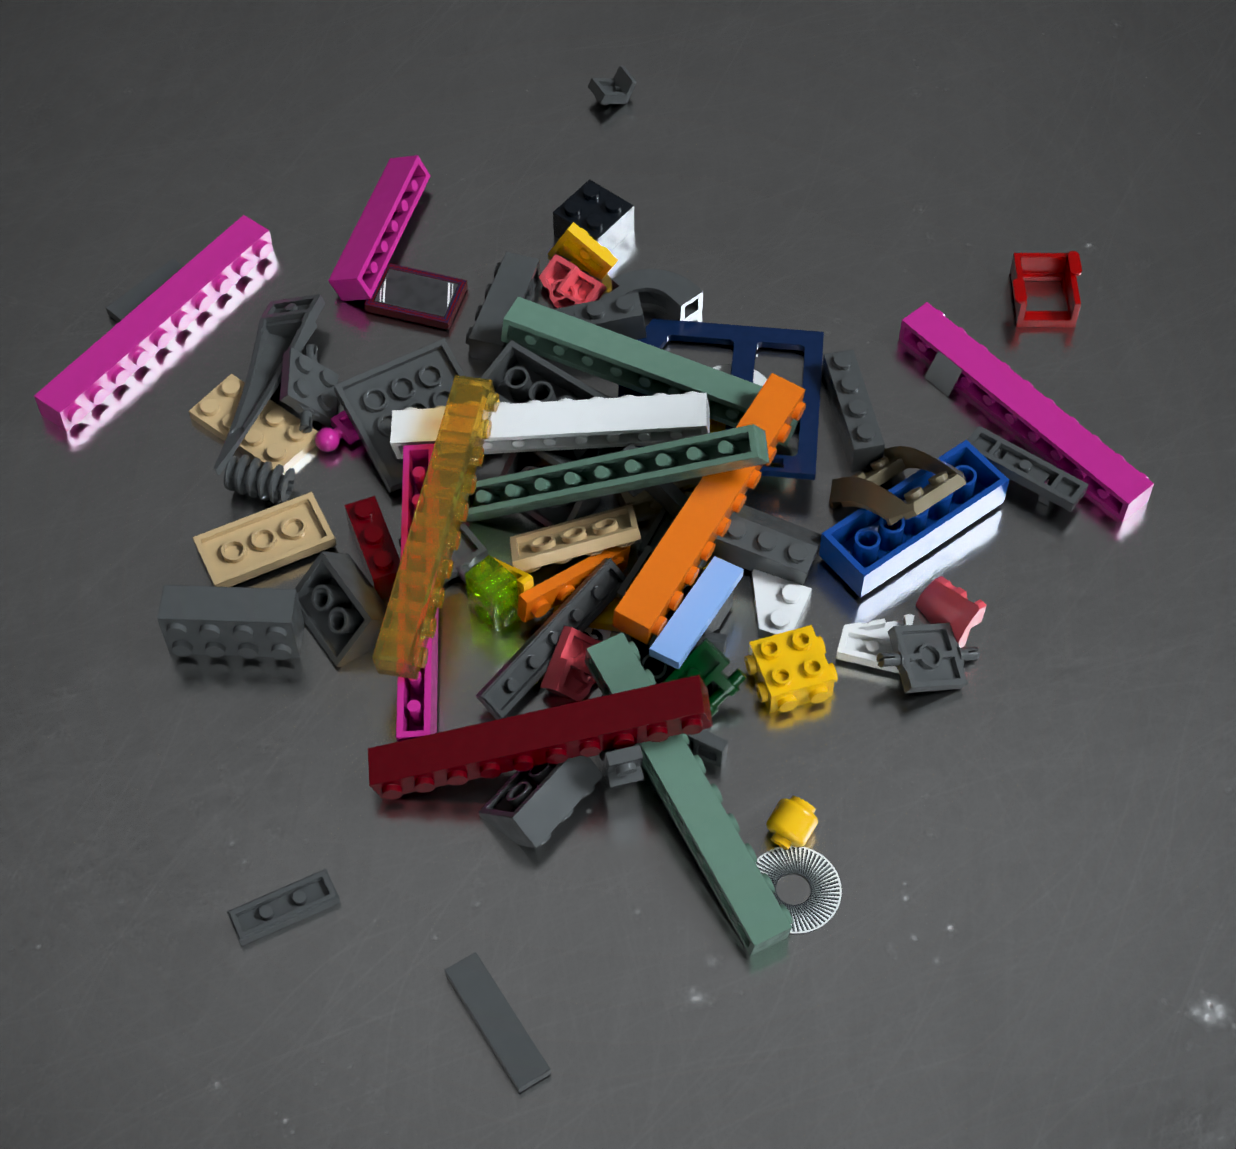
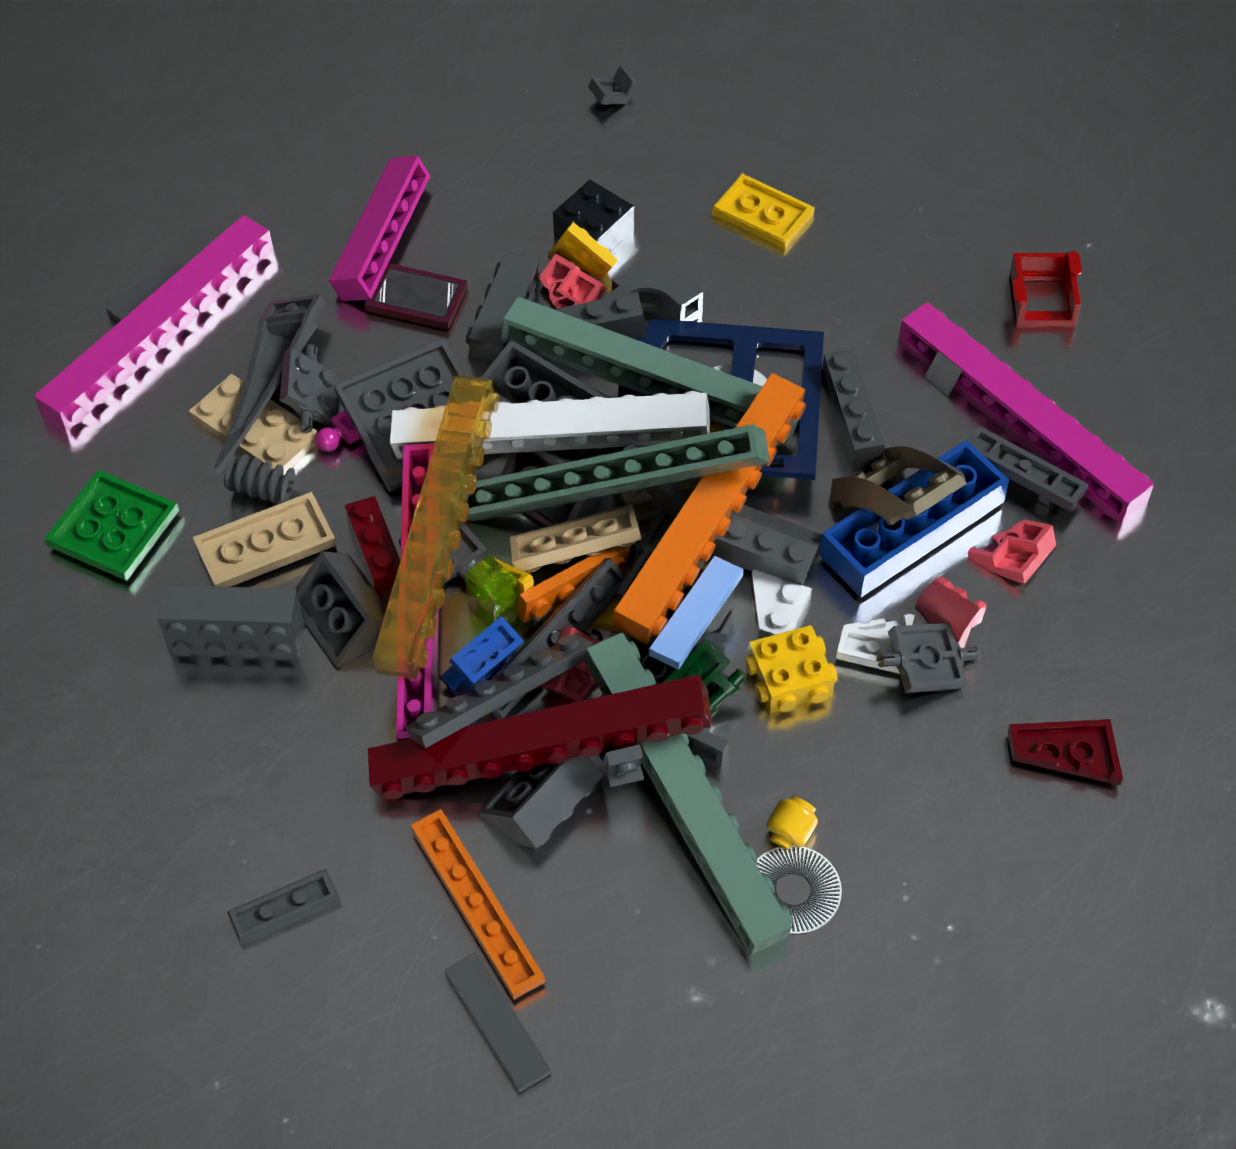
(112, 525): none -> green plate
(478, 904): none -> orange plate
(481, 657): none -> blue panel
(495, 693): none -> dark grey plate
(763, 211): none -> yellow tile
(1016, 551): none -> coral slope
(1070, 747): none -> dark red wing

